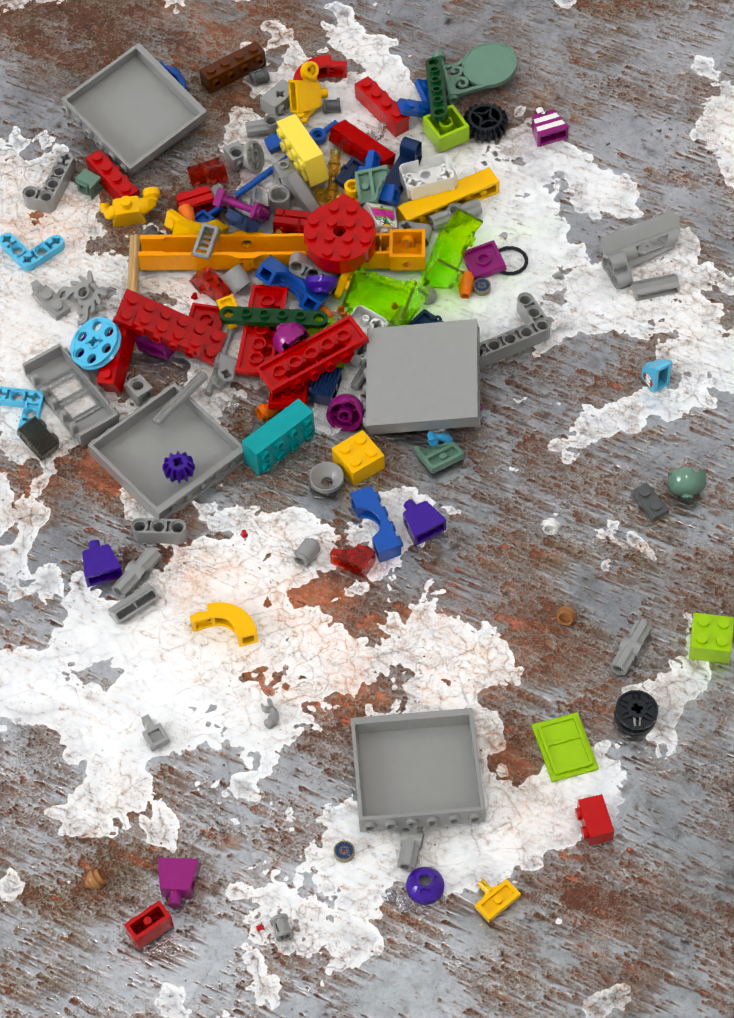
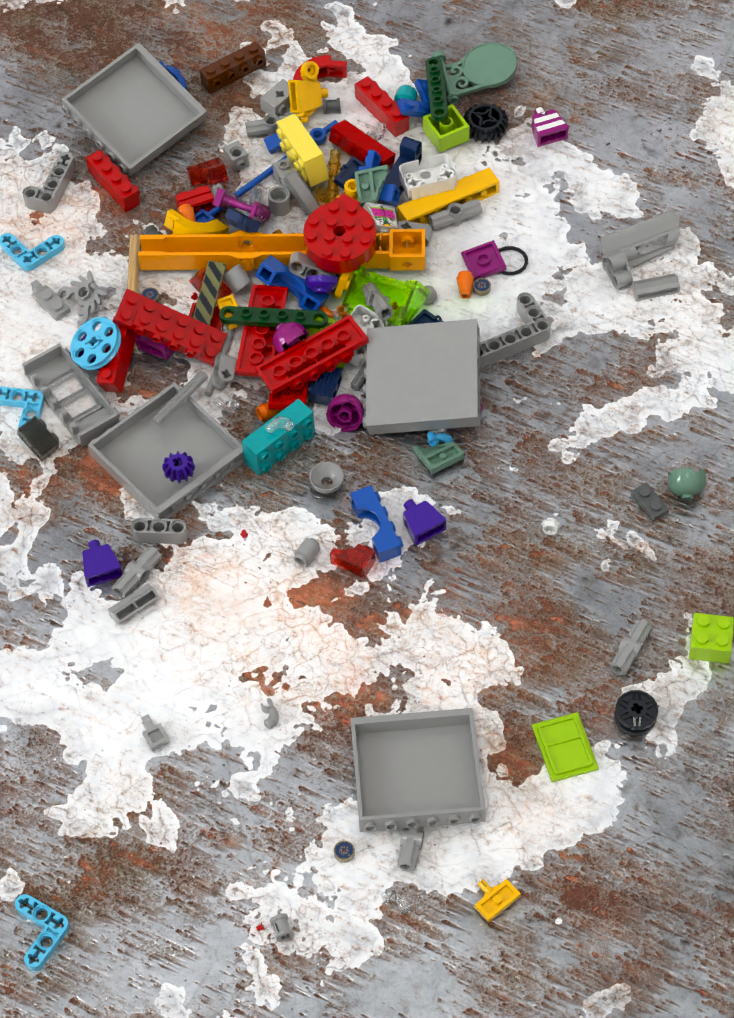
(48, 931): none -> medium azure beam
(88, 183): sand green window -> none
(95, 879): medium nougat plate -> none
(131, 209): yellow torso -> none
(139, 390): light grey brick -> none
(148, 925): red brick -> none
(151, 293): none -> dark blue tile
(177, 878): magenta torso -> none
(206, 228): light grey slope -> none
(209, 292): none -> tile
(228, 616): yellow arch -> none
(252, 156): light grey wheel -> none
(259, 76): dark grey bush -> none
(279, 422): none -> clear arm
(290, 220): red brick -> none
(358, 457): yellow brick -> none
(377, 301): none -> light grey piece
(406, 92): none -> teal head
(425, 894): dark purple piece -> none
(448, 251): clear neon green windscreen -> none
(566, 615): medium nougat plate -> none
(594, 819): red brick -> none
(657, 374): medium azure slope -> none

